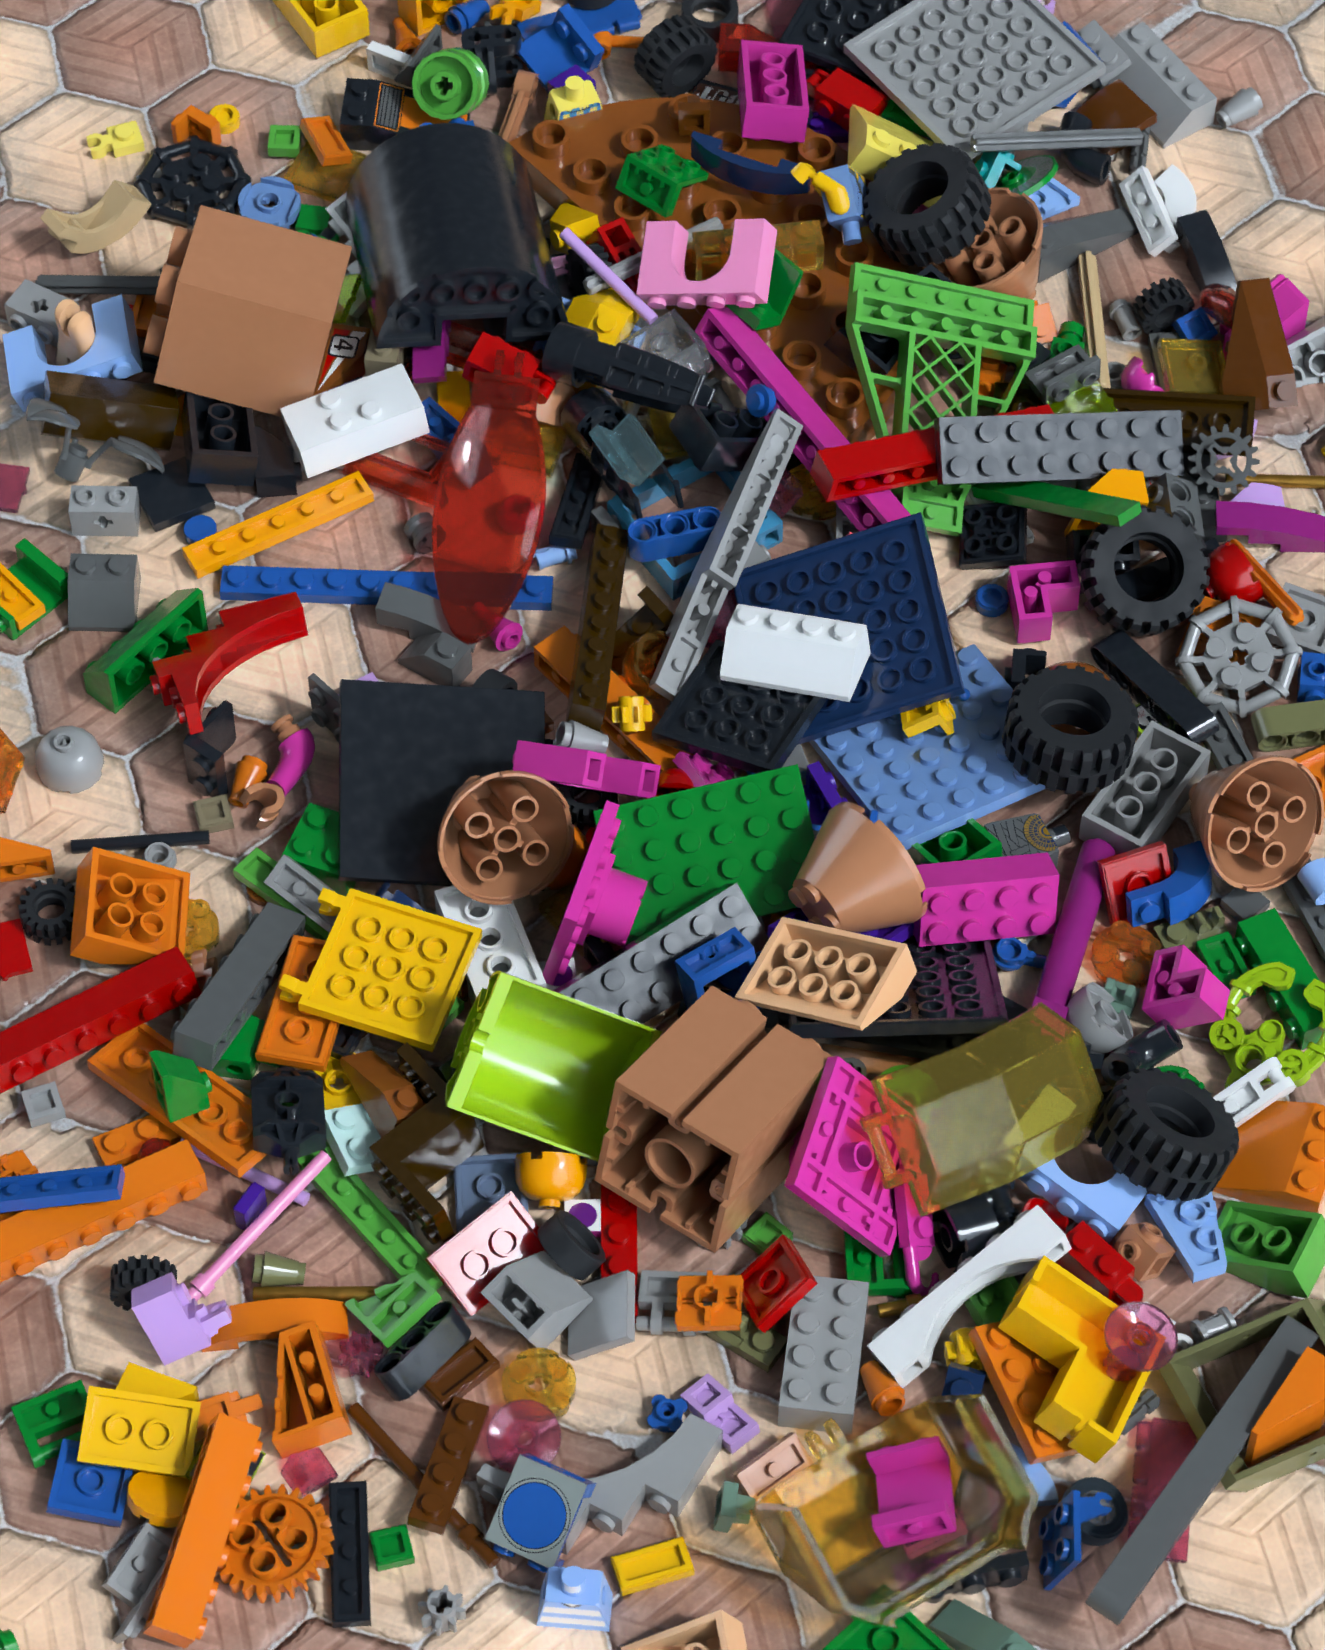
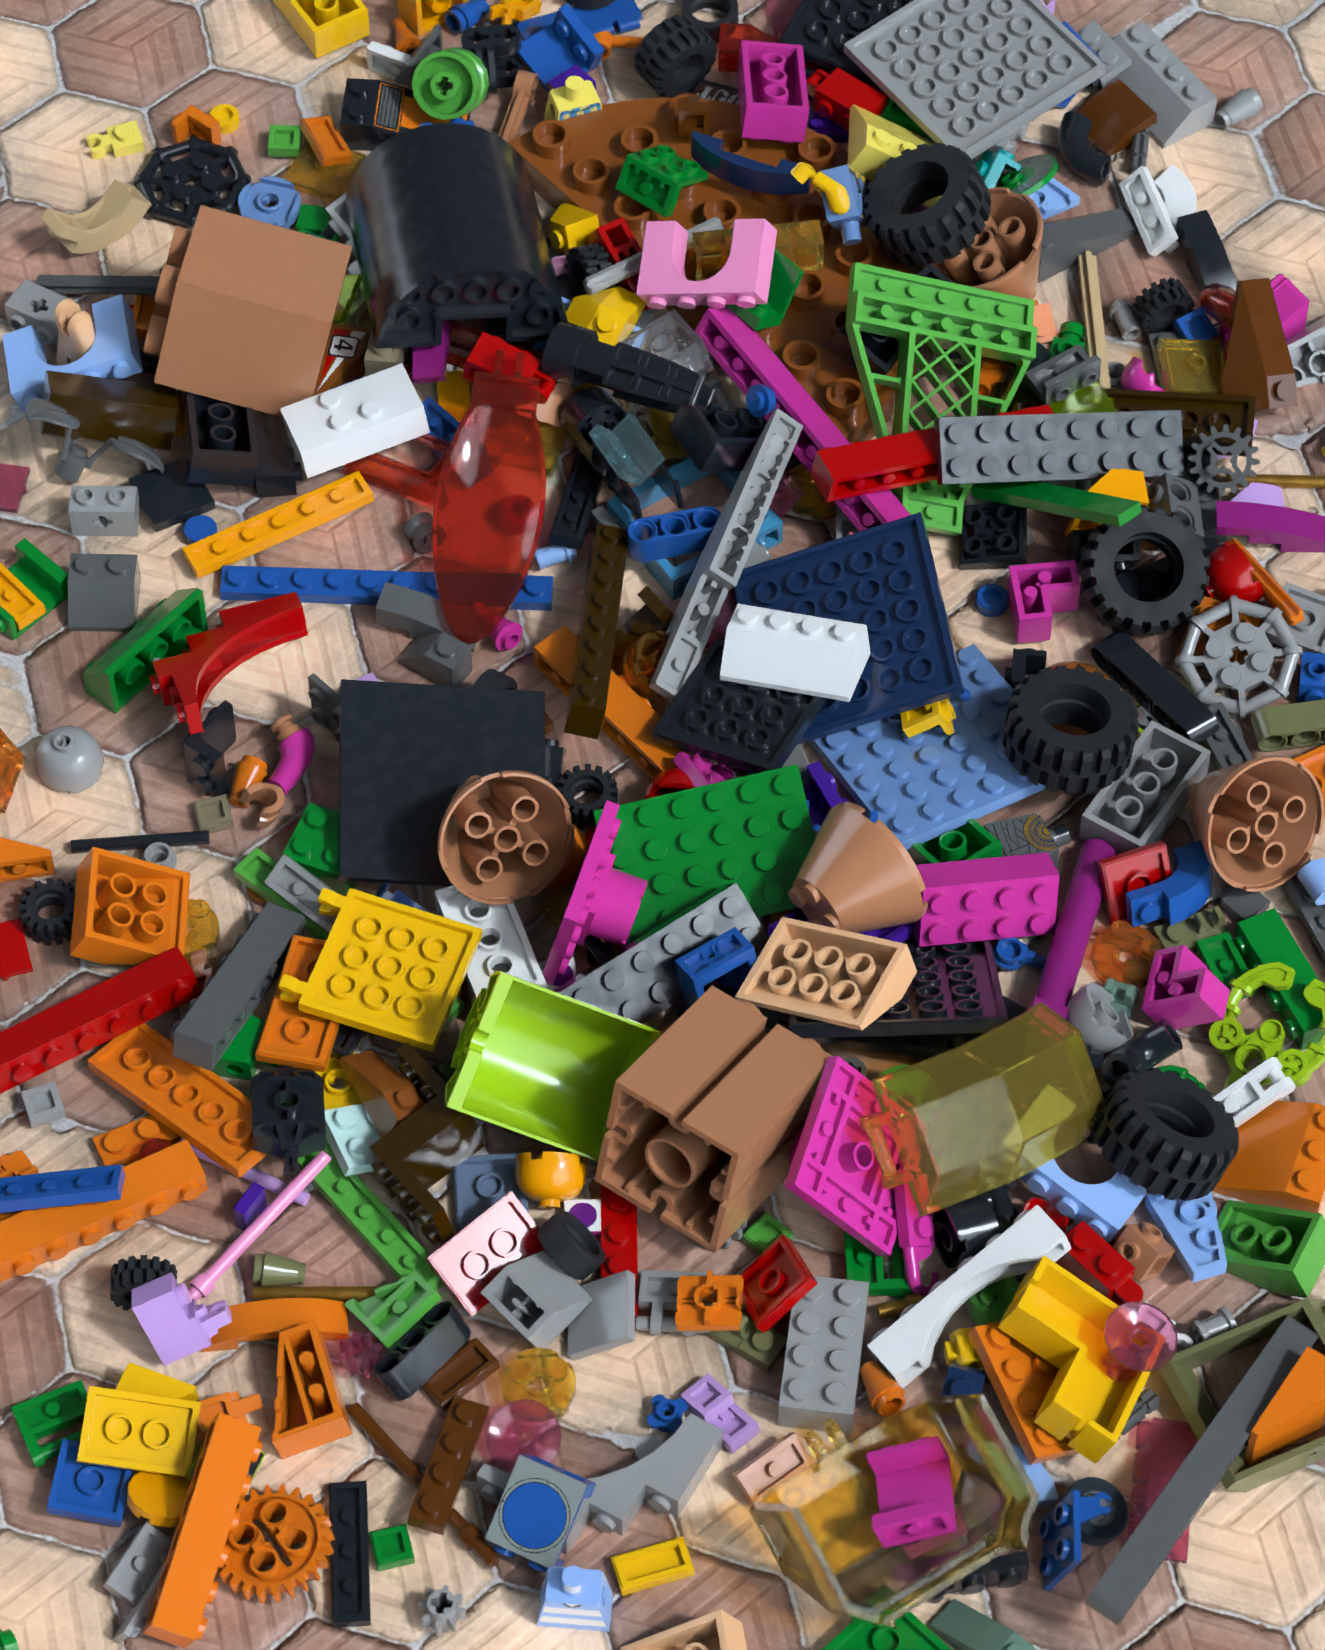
(179, 1085): green slope -> none
(308, 1471): clear pink slope -> none
(579, 736): light grey cone -> none
(587, 769): dark pink arch -> none
(608, 276): lavender bar -> none
(631, 713): yellow gear -> none
(731, 1507): sand green tile -> none
(1056, 140): axle -> none

